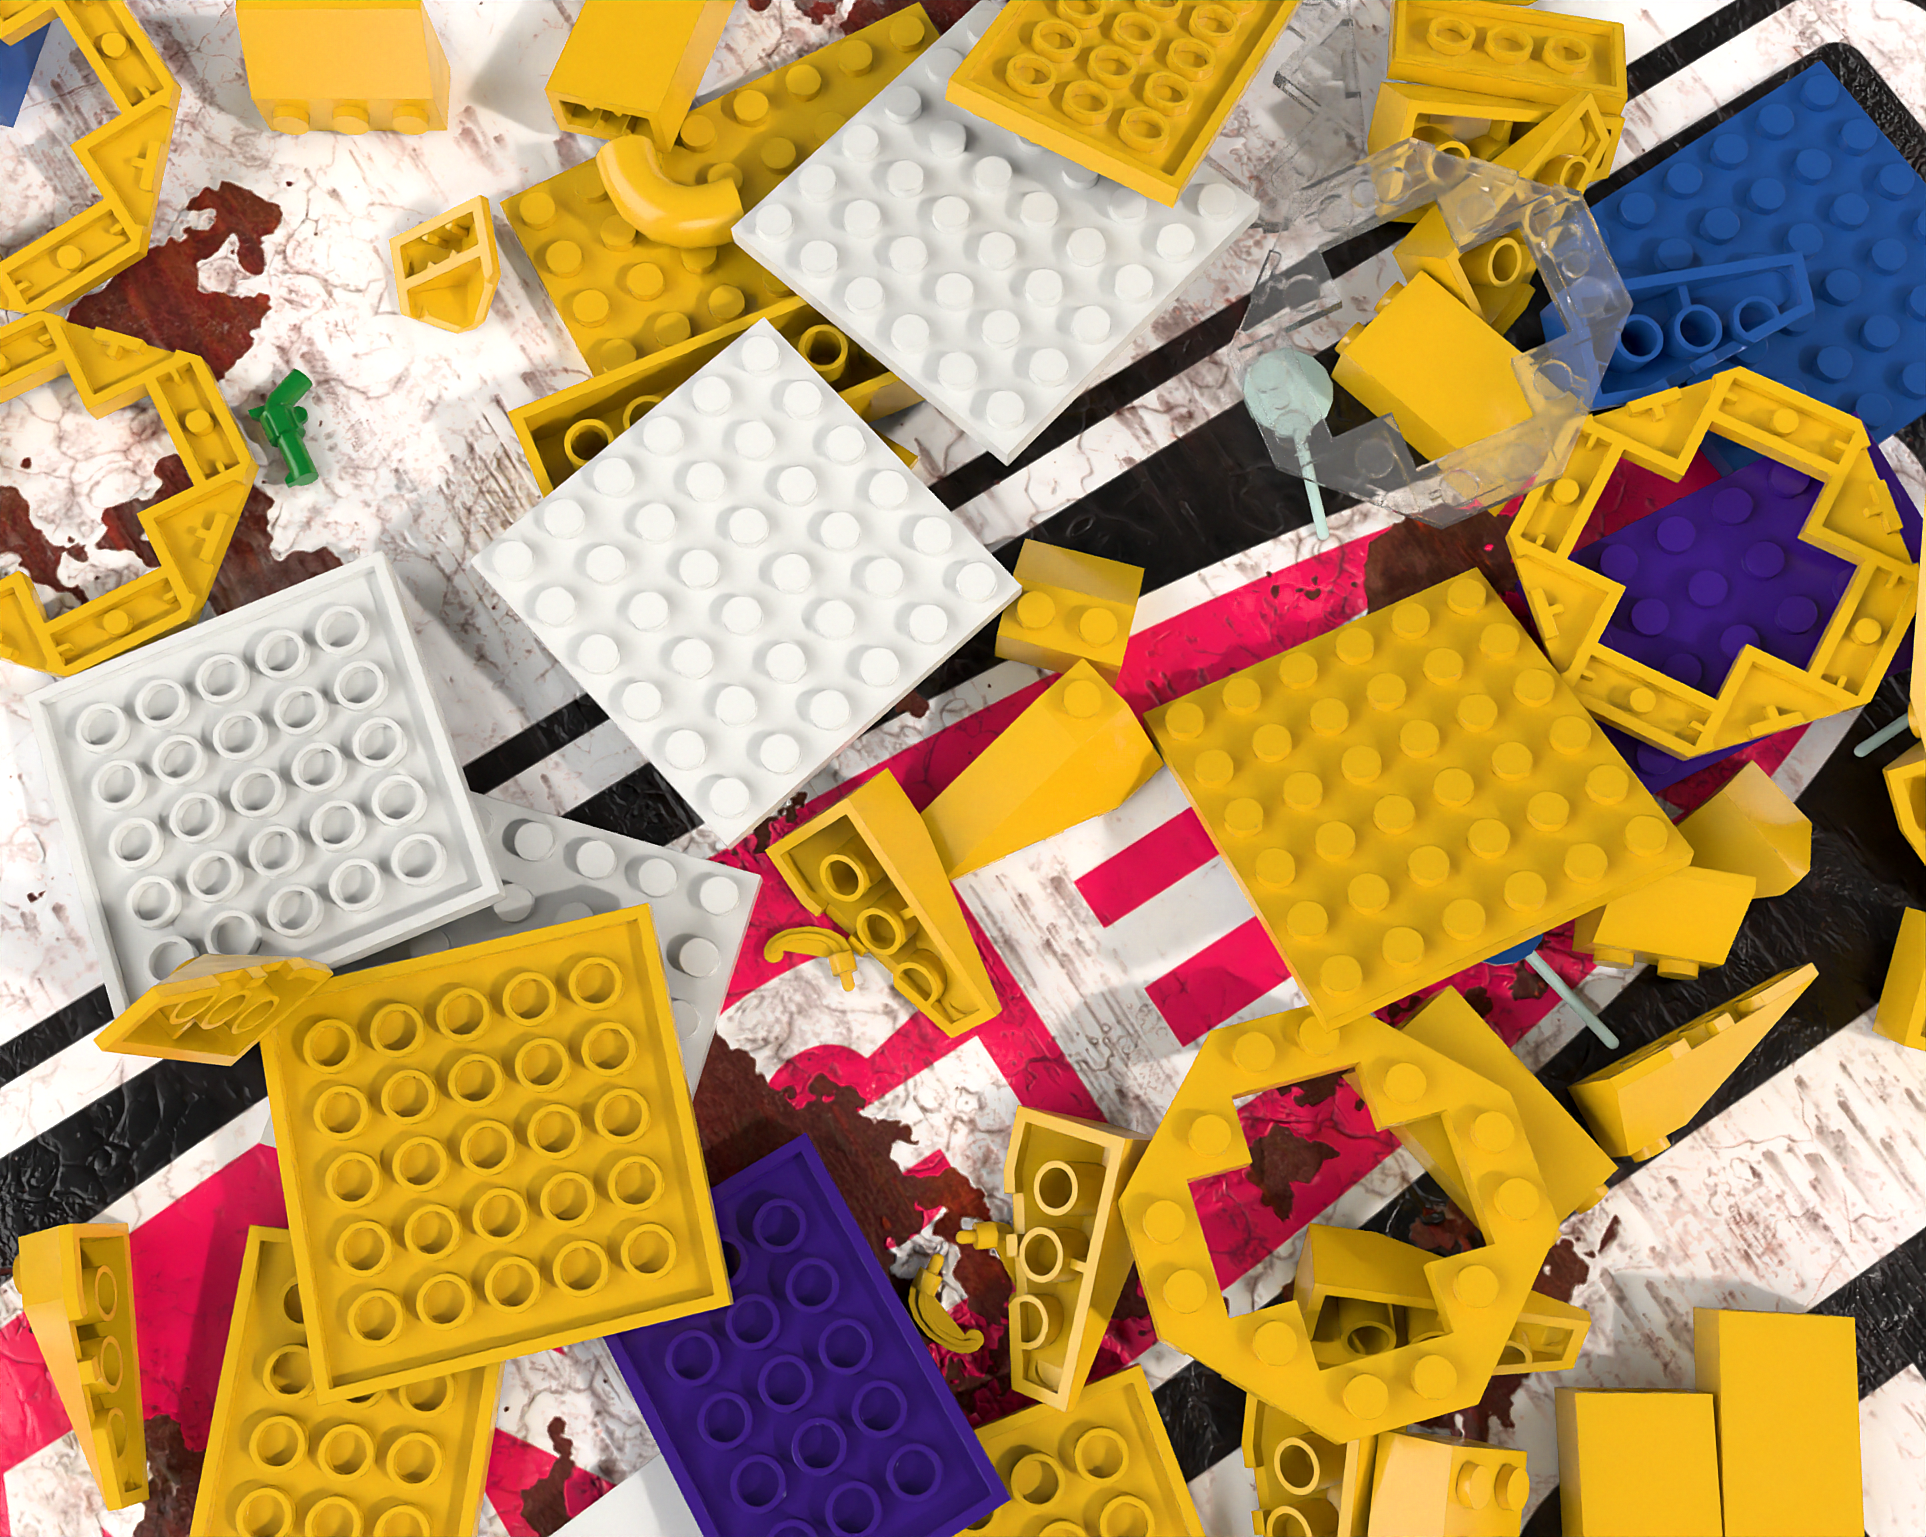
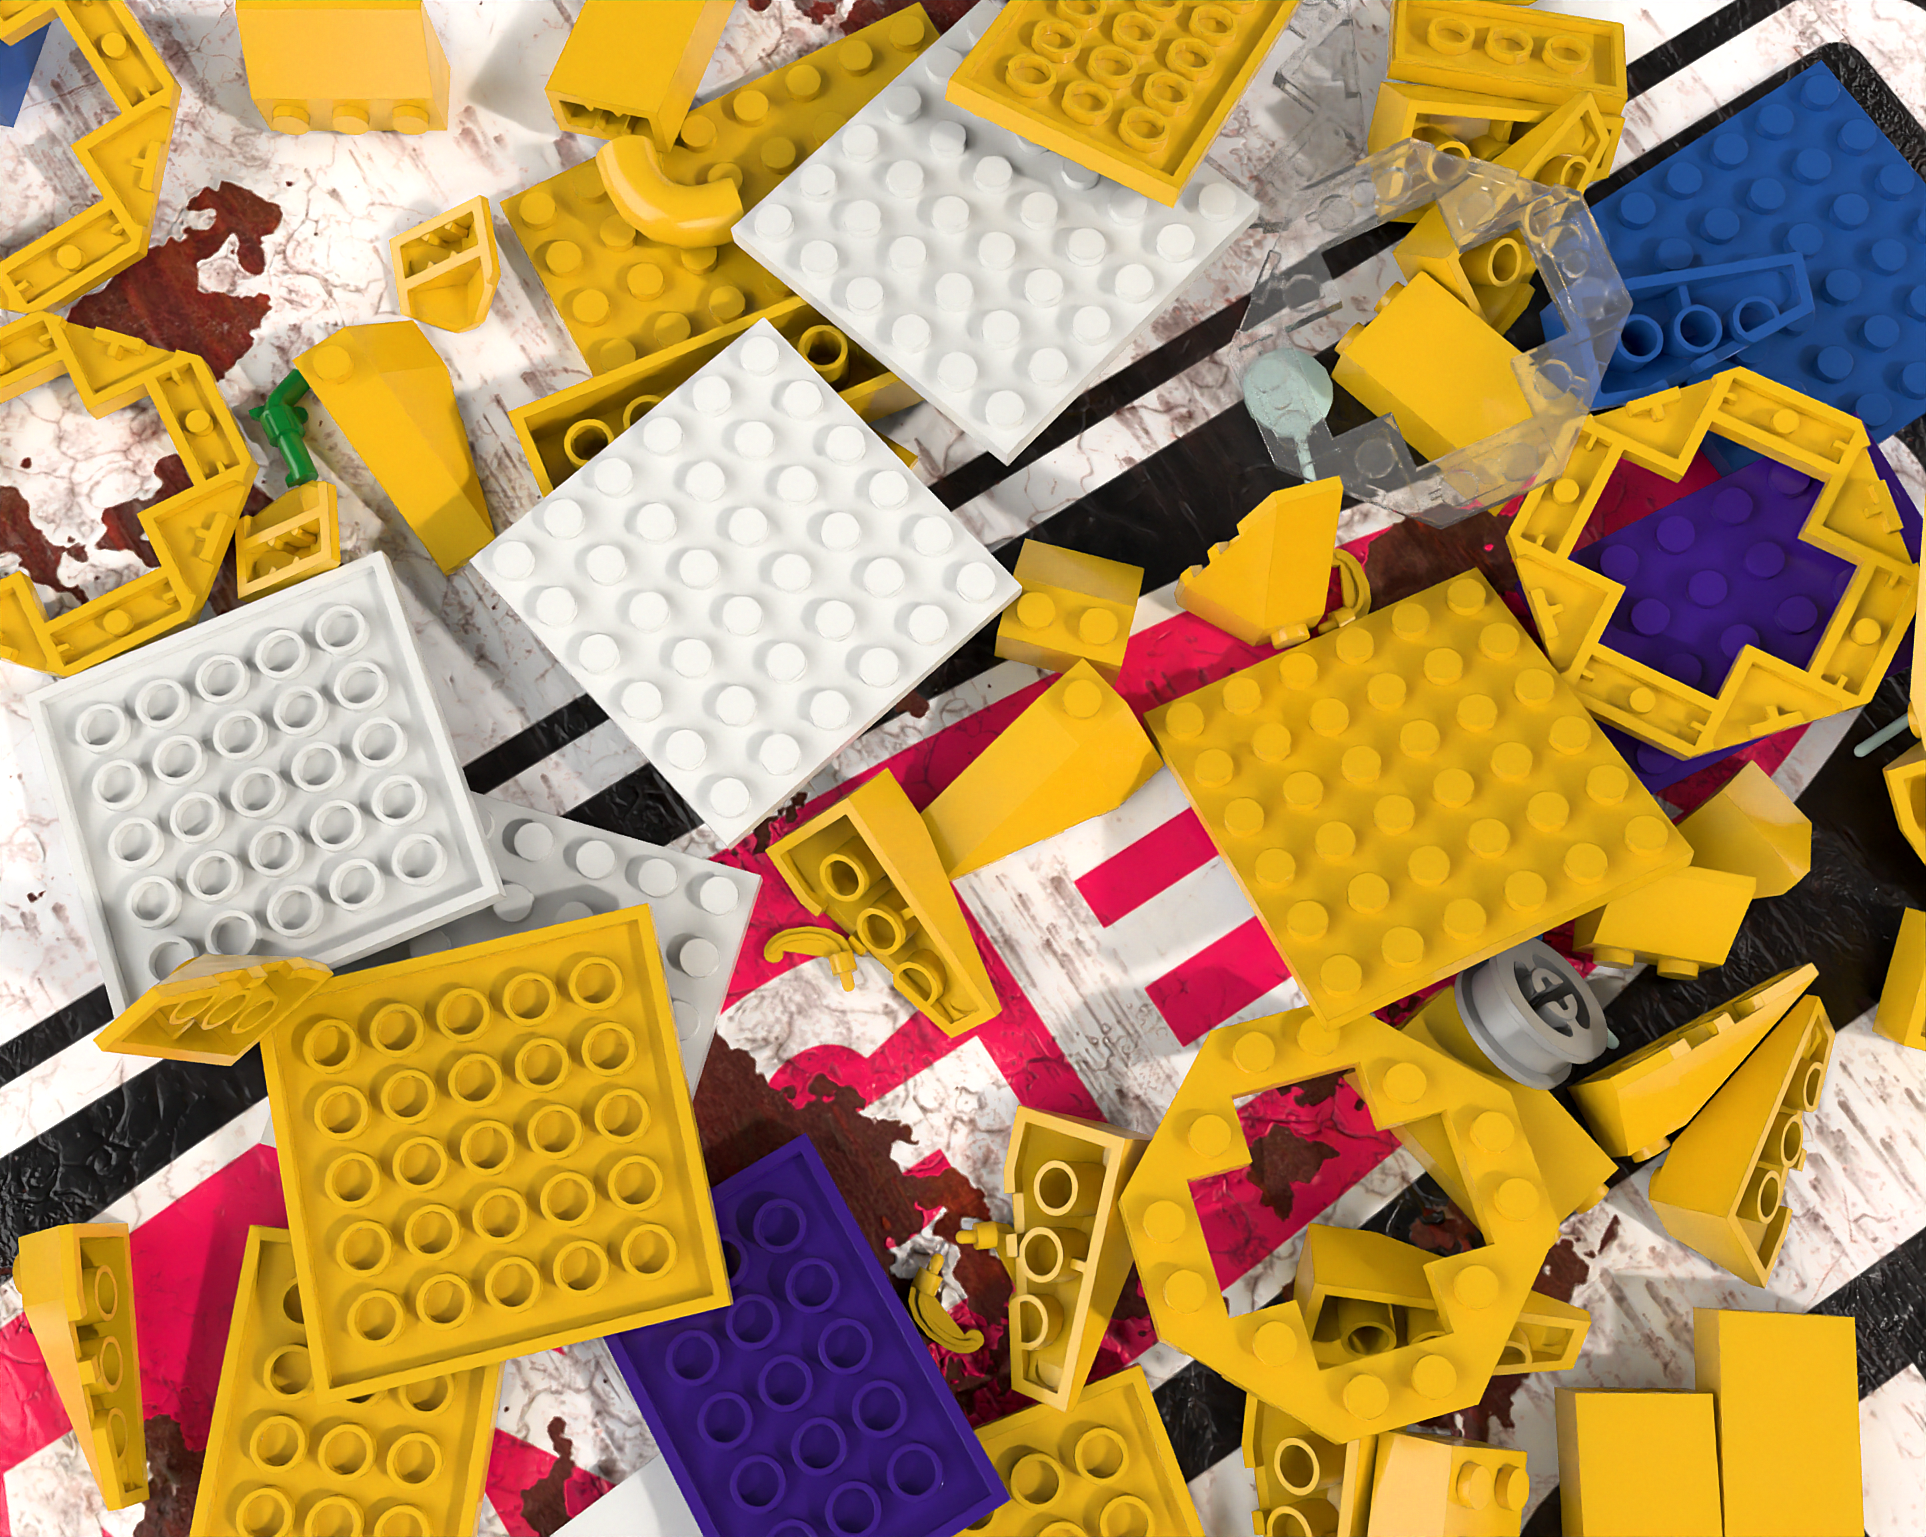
(288, 541): none -> yellow slope
(405, 424): none -> yellow wedge
(1273, 574): none -> yellow wedge
(1354, 590): none -> yellow piece
(1531, 1014): none -> light grey wheel
(1733, 1160): none -> yellow wedge

